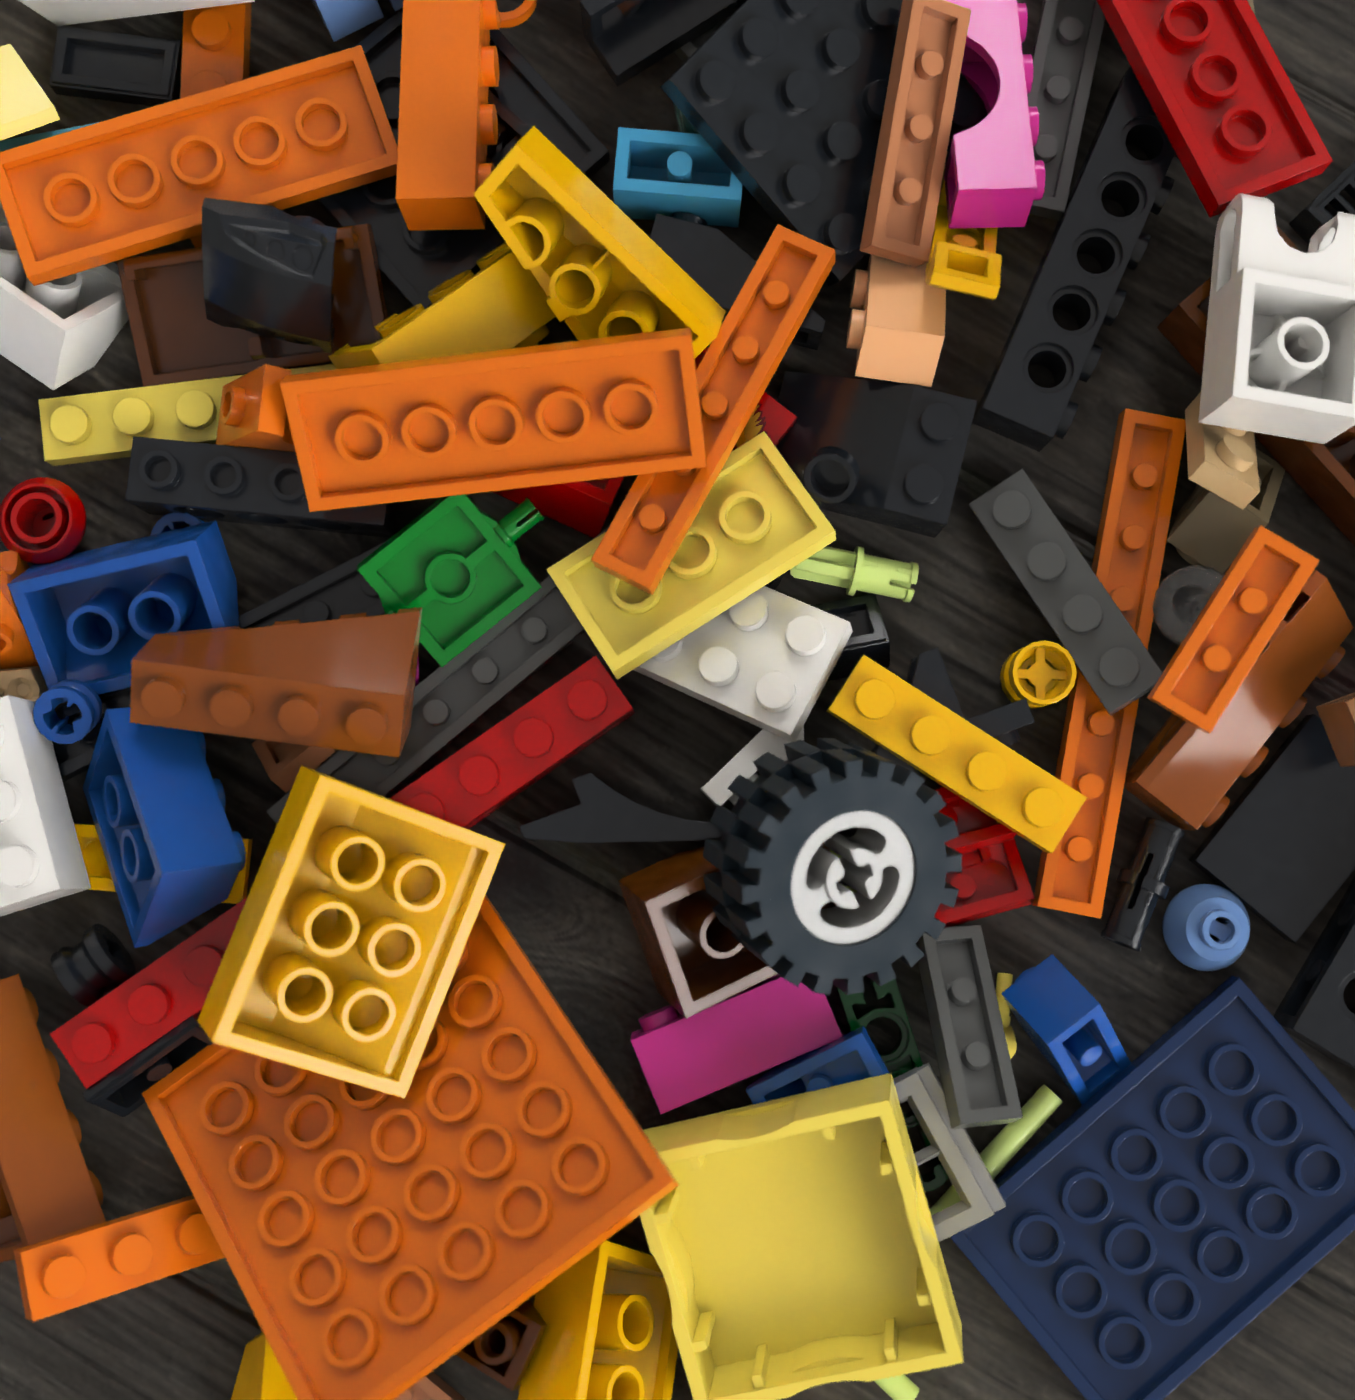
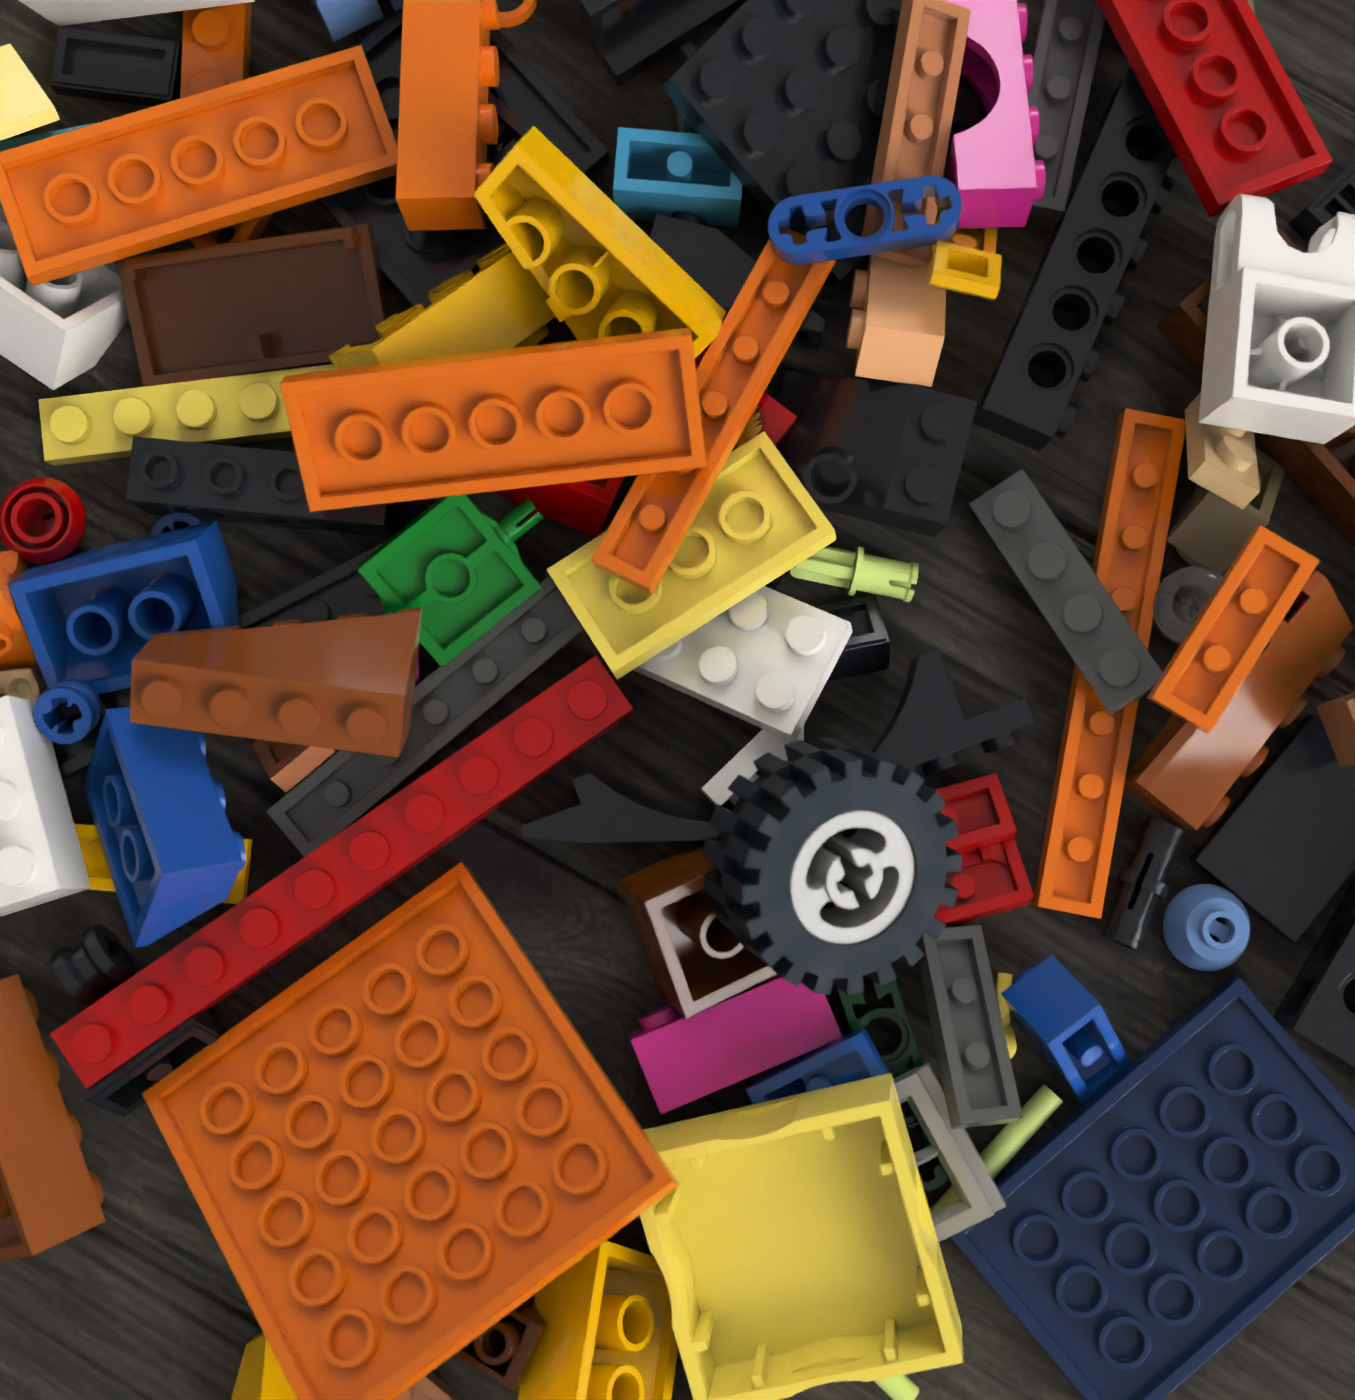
(113, 1257): orange plate -> none
(255, 411): orange brick -> none
(268, 272): black slope -> none
(349, 935): yellow slope -> none
(879, 195): none -> blue beam
(956, 754): yellow plate -> none
(1051, 674): yellow wheel -> none

